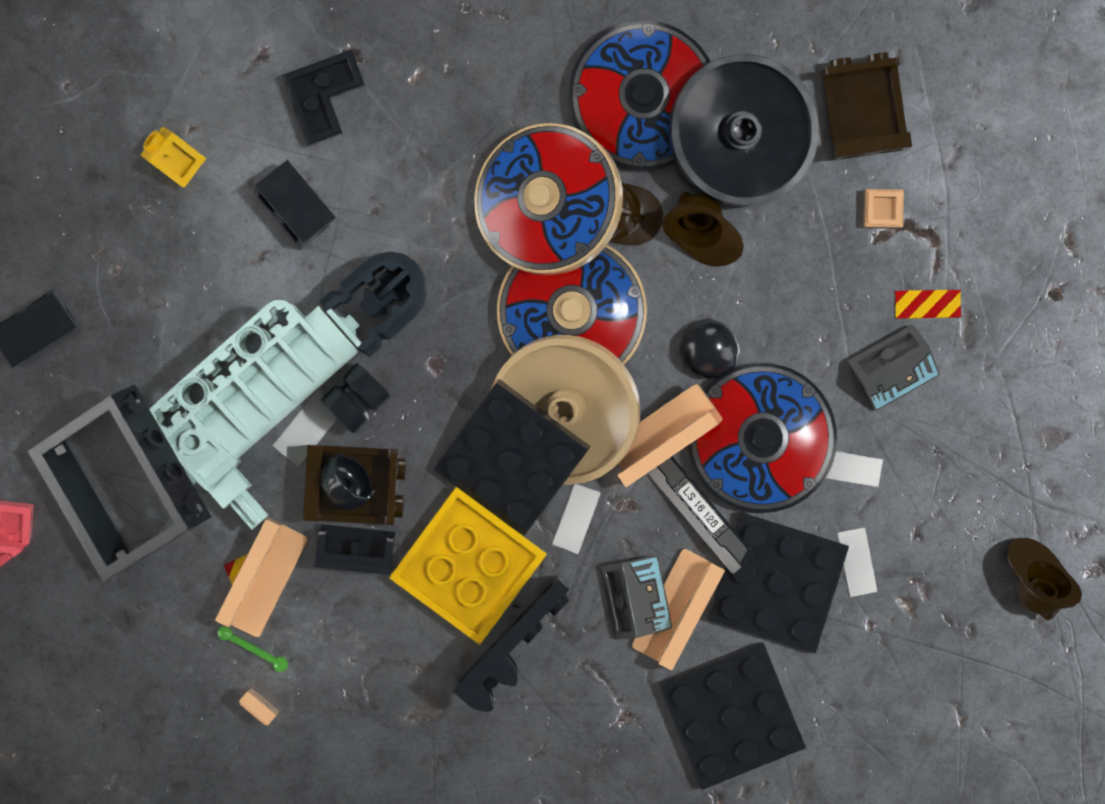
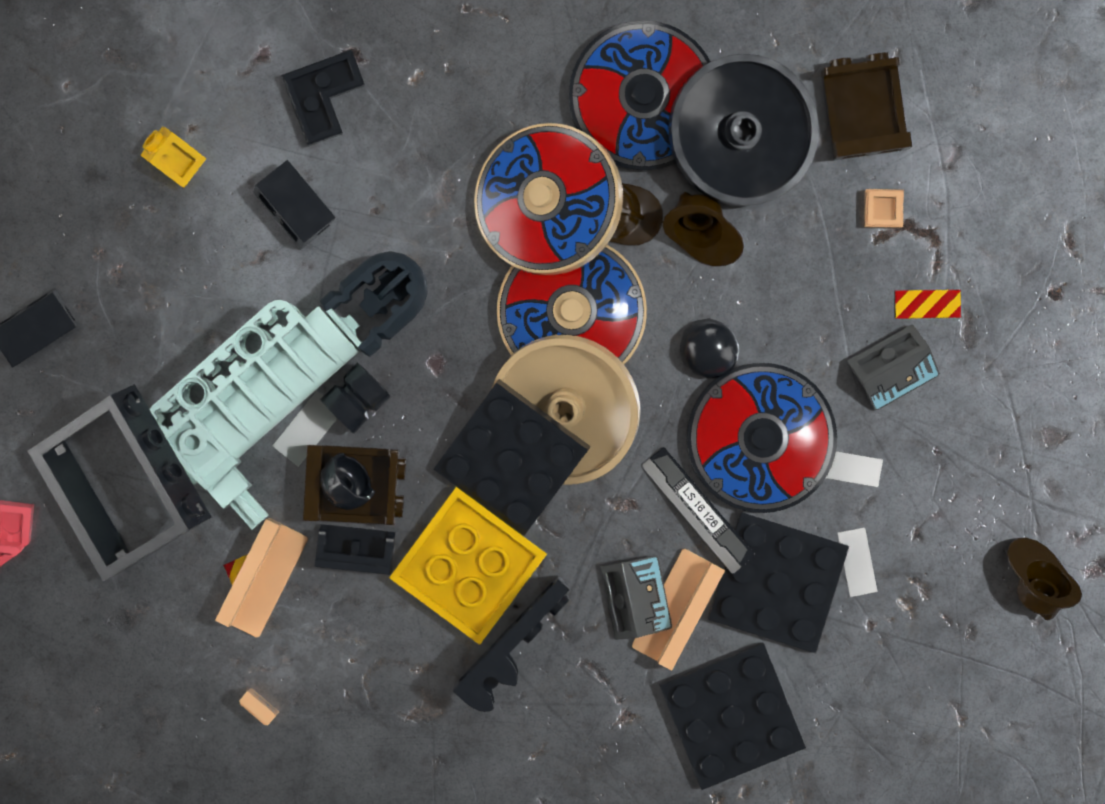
(280, 663): bright green hinge -> none
(576, 518): white sticker -> none
(668, 432): light nougat panel -> none

